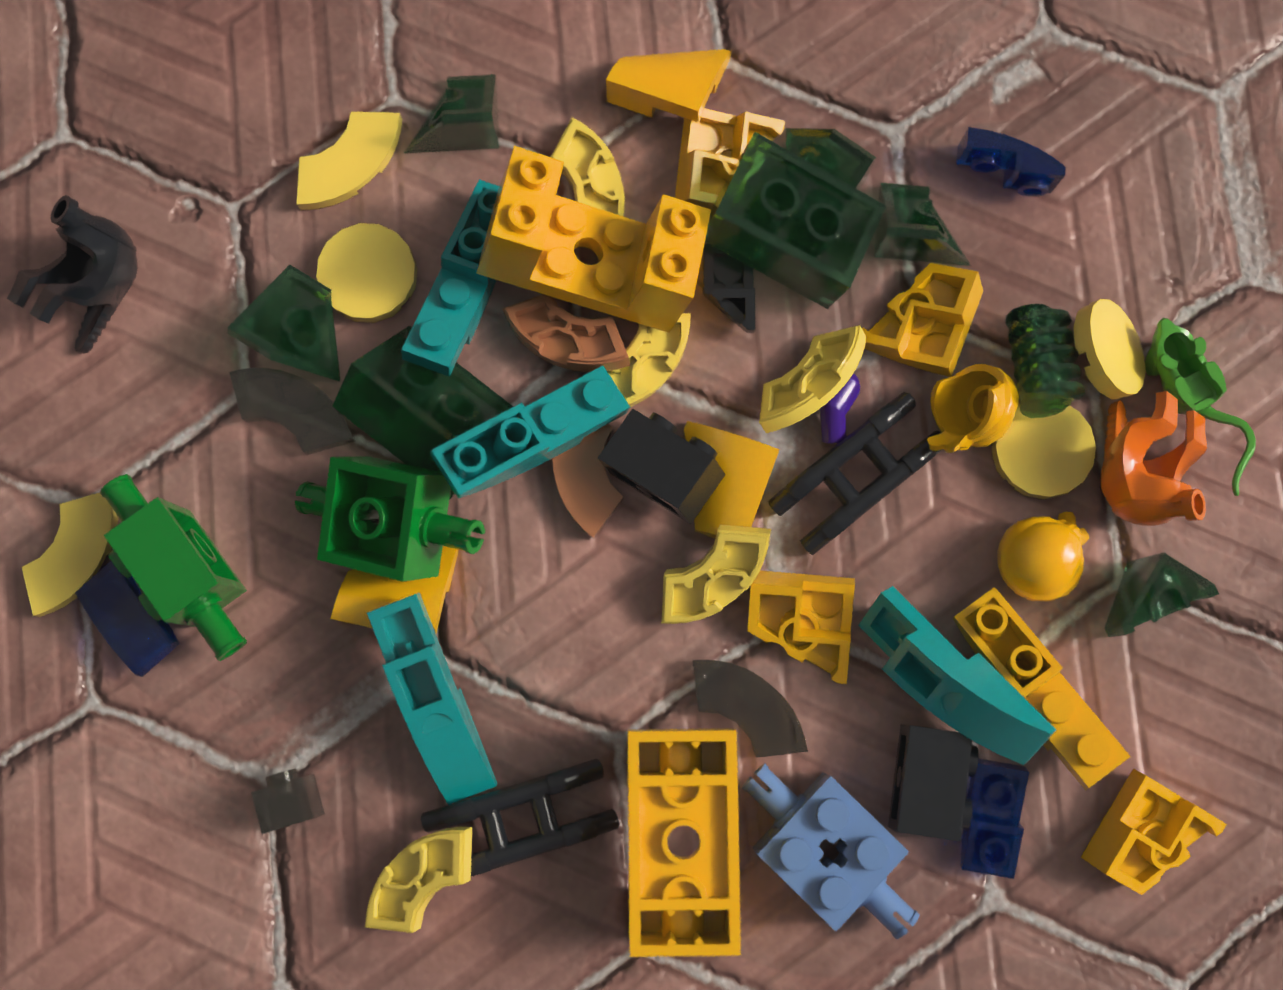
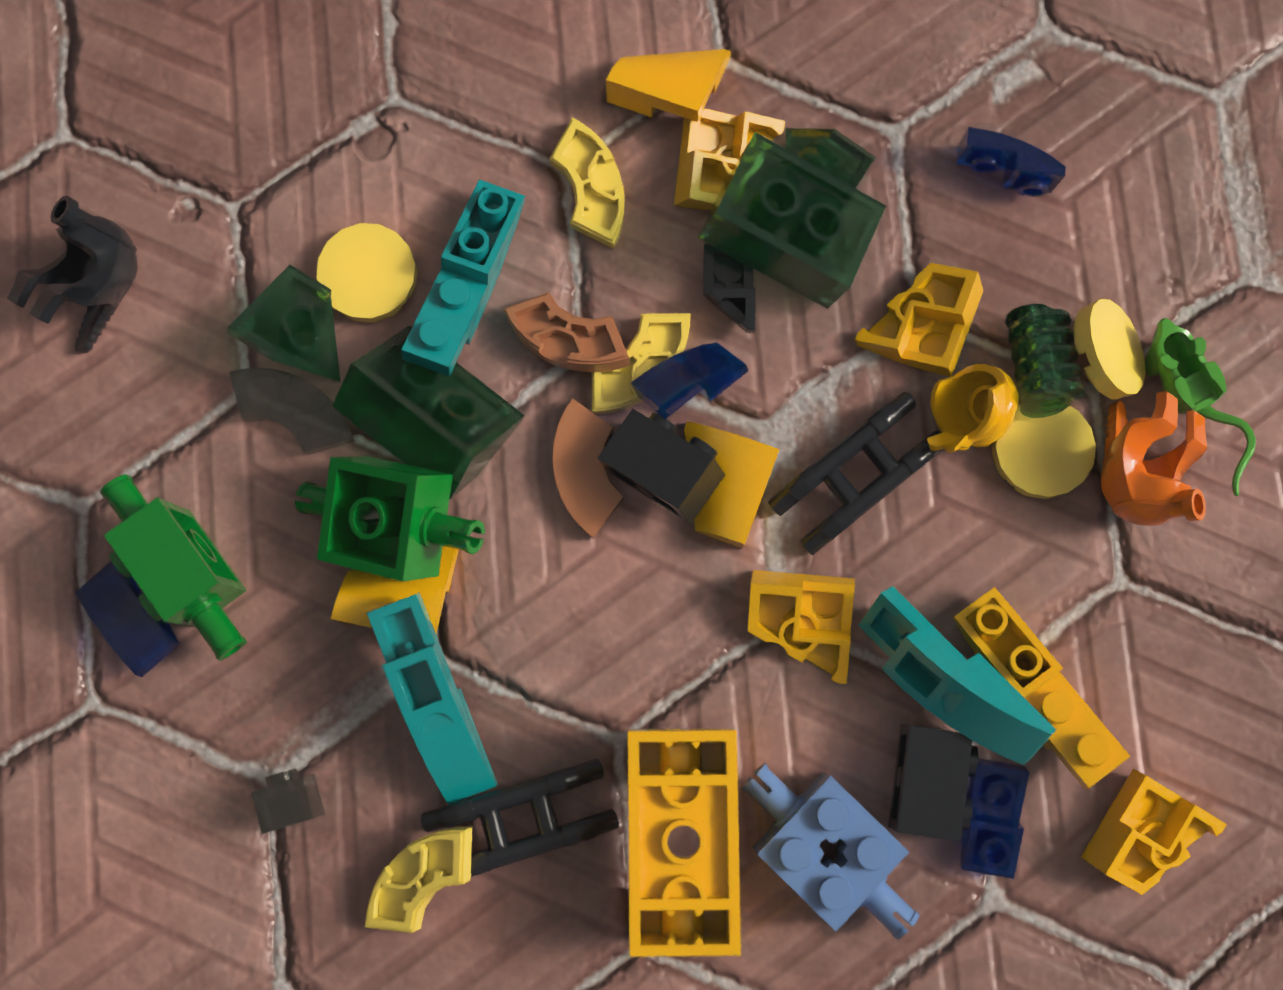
(73, 555): light yellow tile -> none
(350, 162): light yellow tile -> none
(462, 117): slope -> none
(529, 433): teal slope -> none
(642, 269): yellow plate -> none
(676, 380): none -> clear blue slope
(717, 577): light yellow tile -> none
(751, 704): clear smoke tile -> none
(814, 380): light yellow tile -> none
(834, 412): dark purple arm -> none
(914, 228): clear green slope -> none
(1042, 556): yellow hat -> none
(1152, 590): clear green slope -> none

